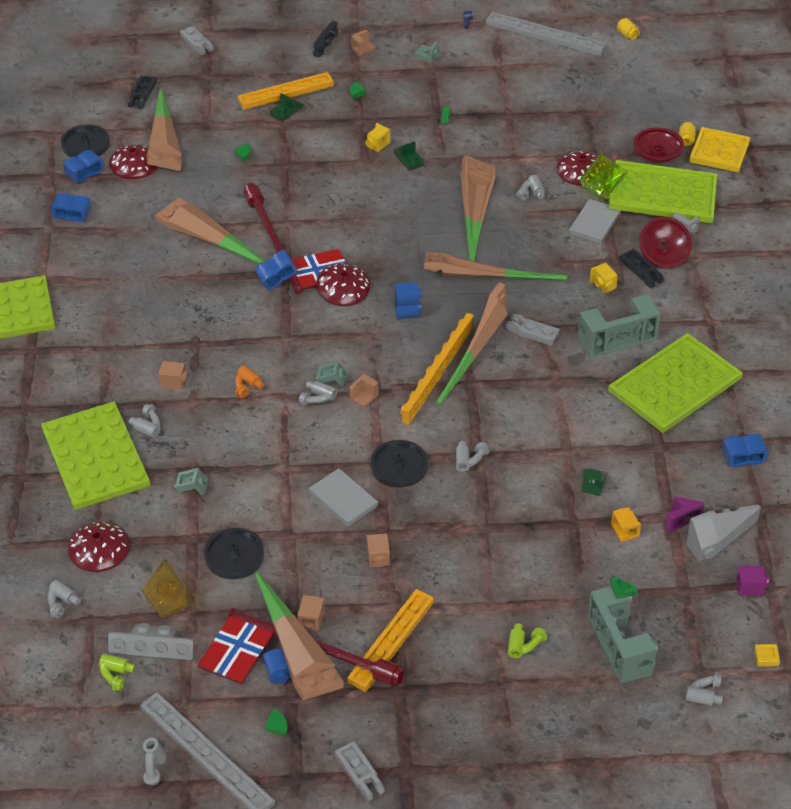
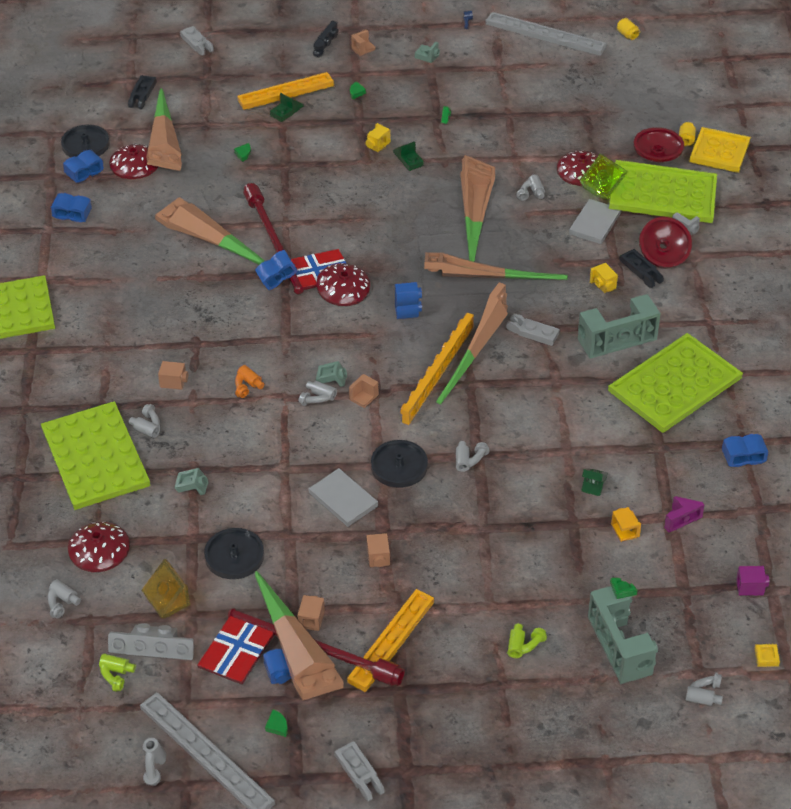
(714, 532): light grey wedge -> none

